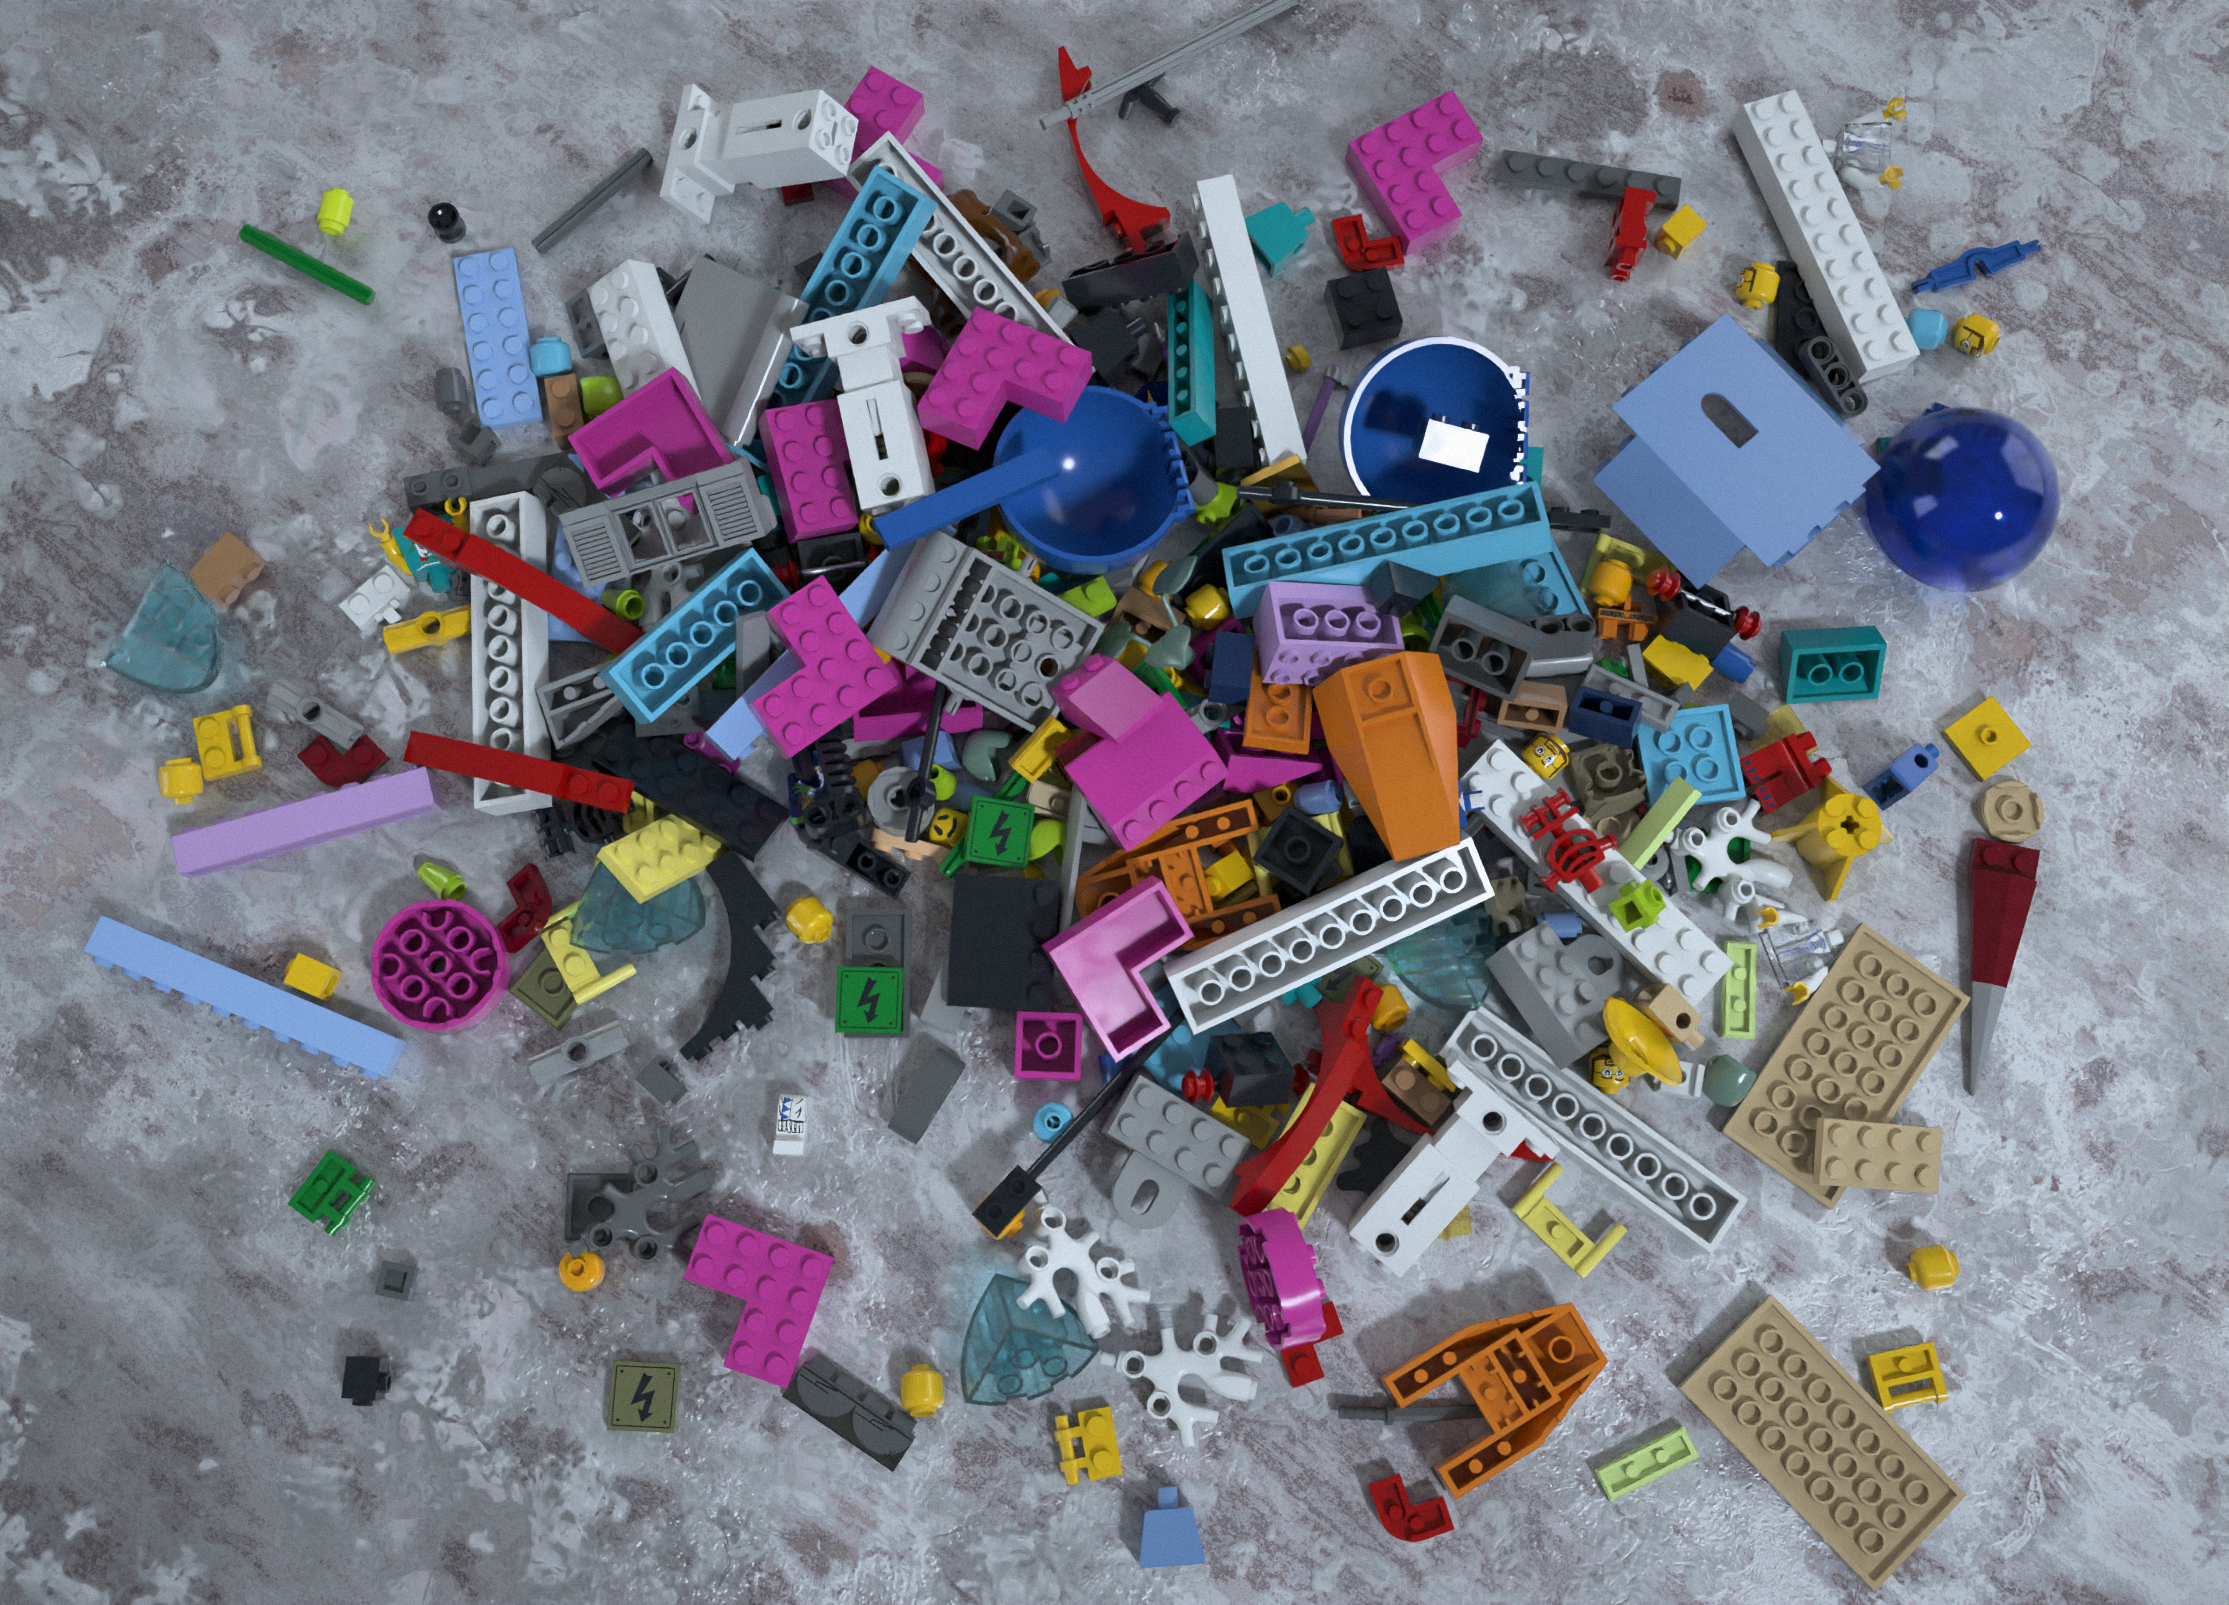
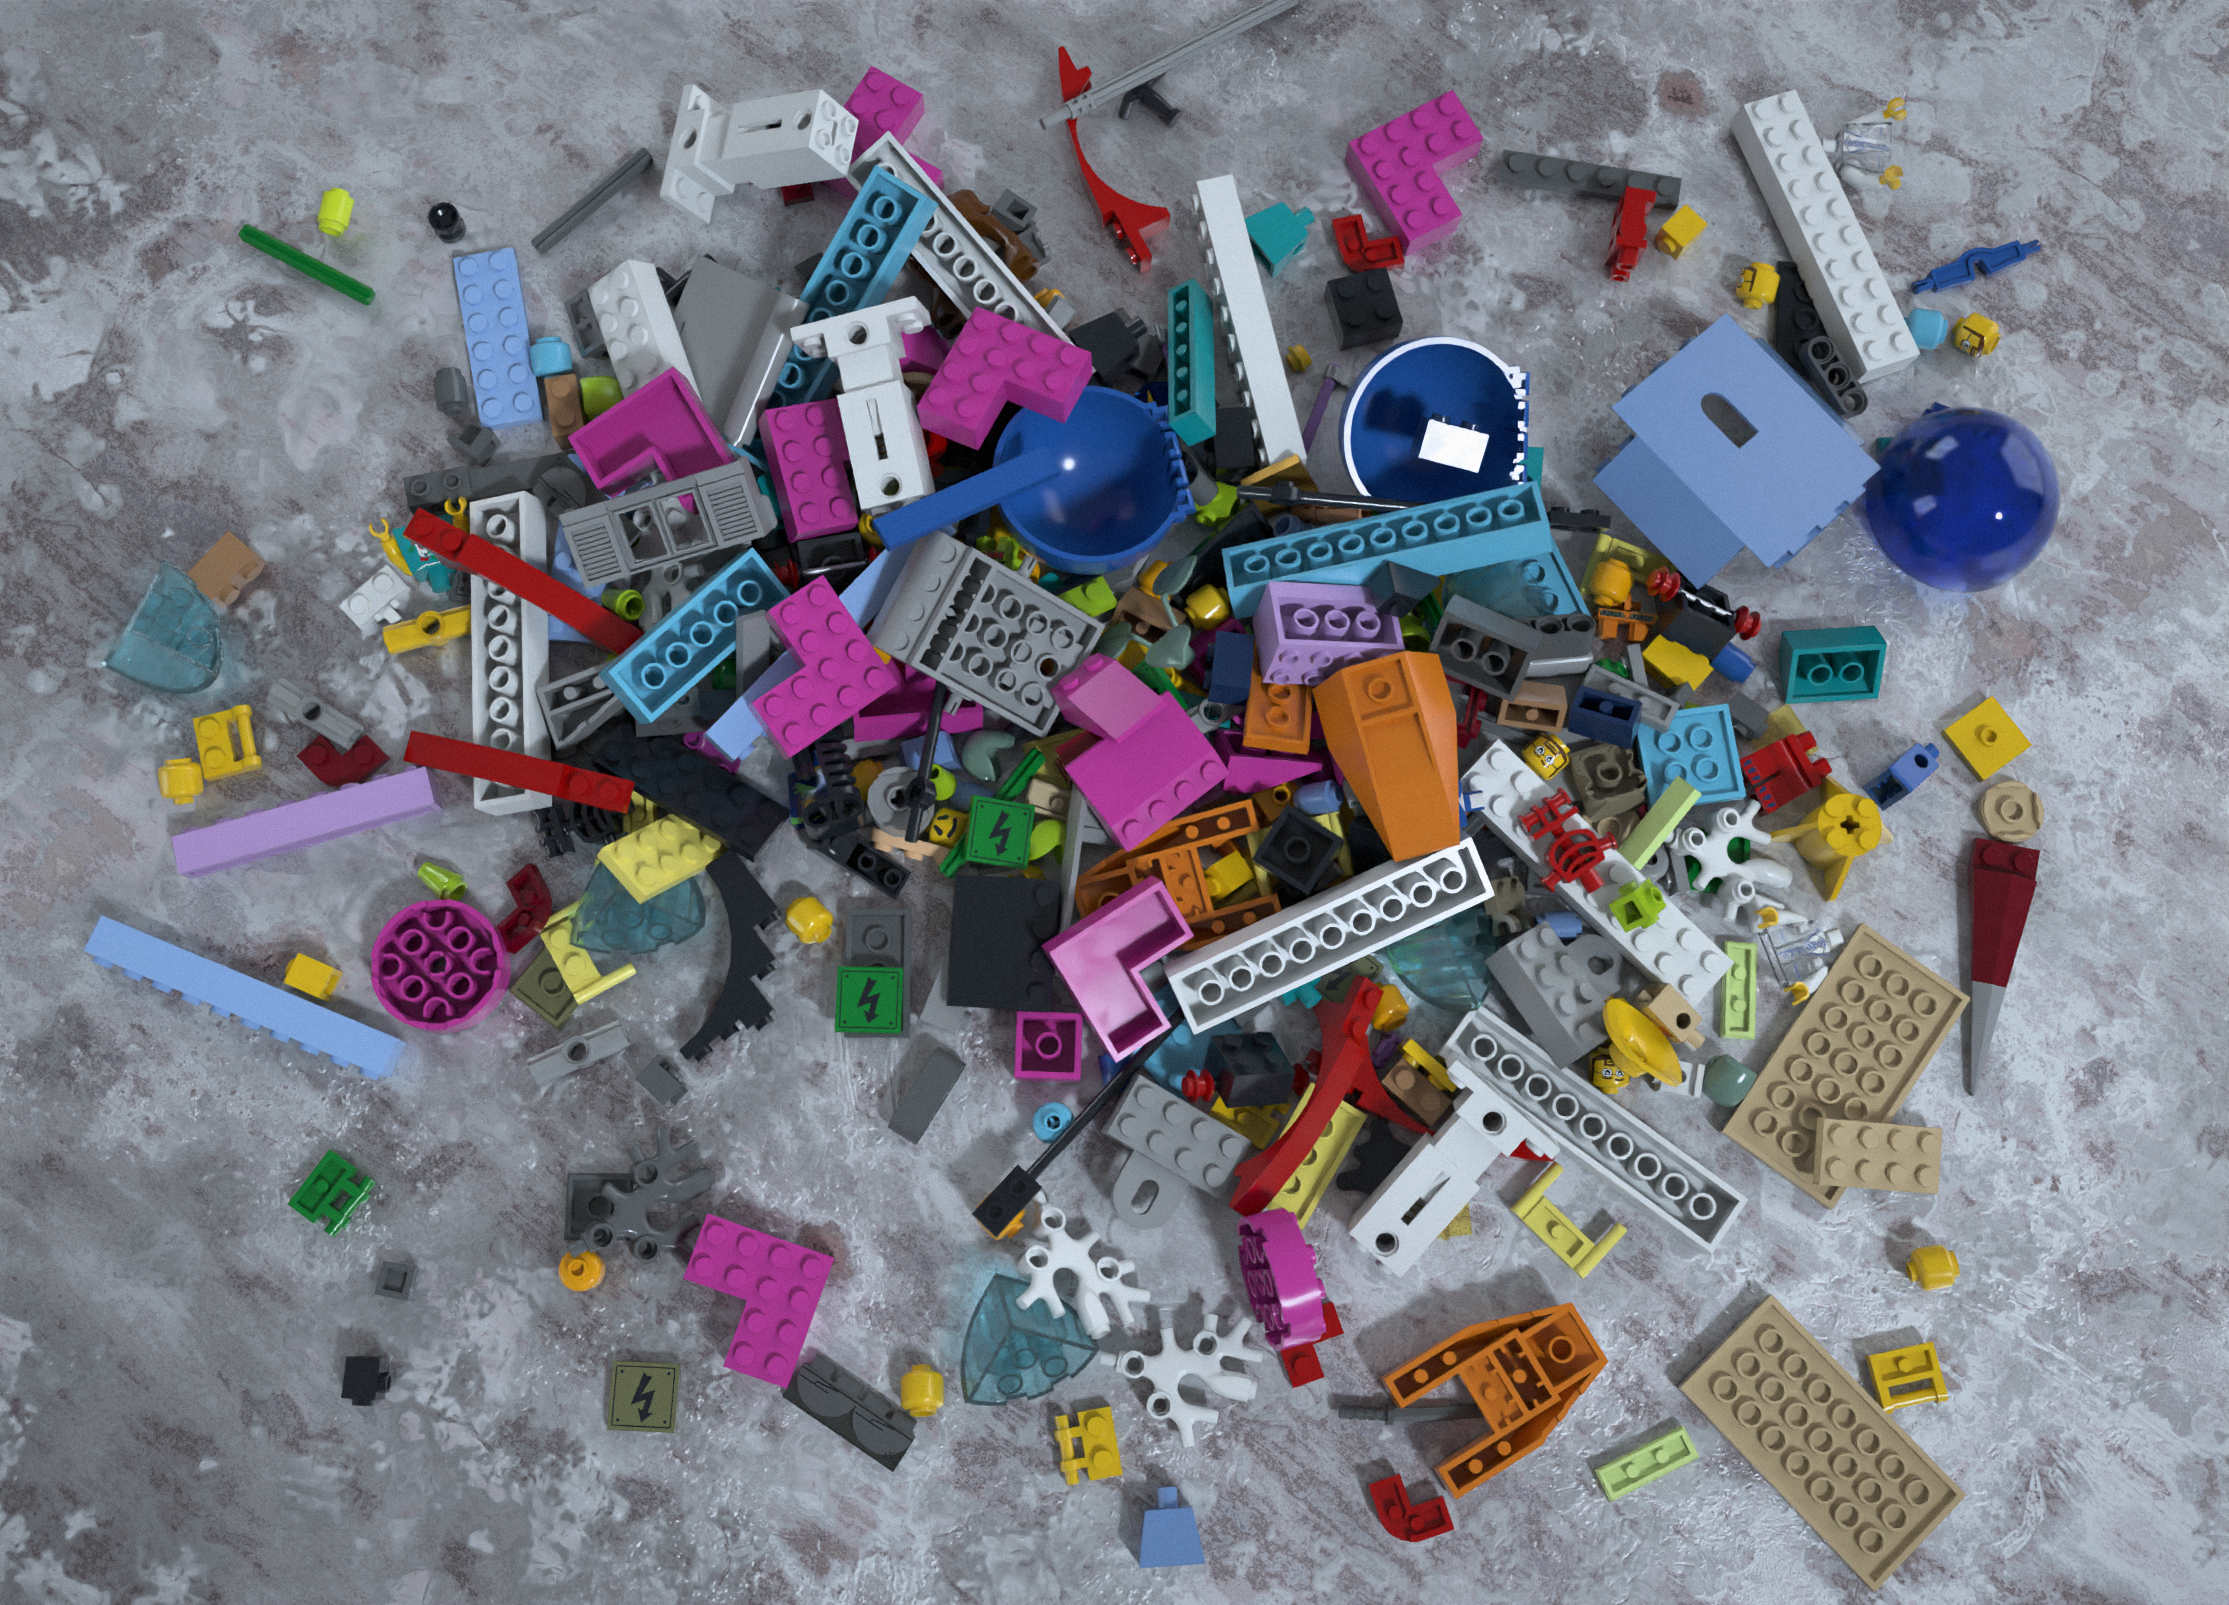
(792, 1126): white leg -> none
(1038, 750): yellow tile -> none
(1132, 276): black wedge -> none

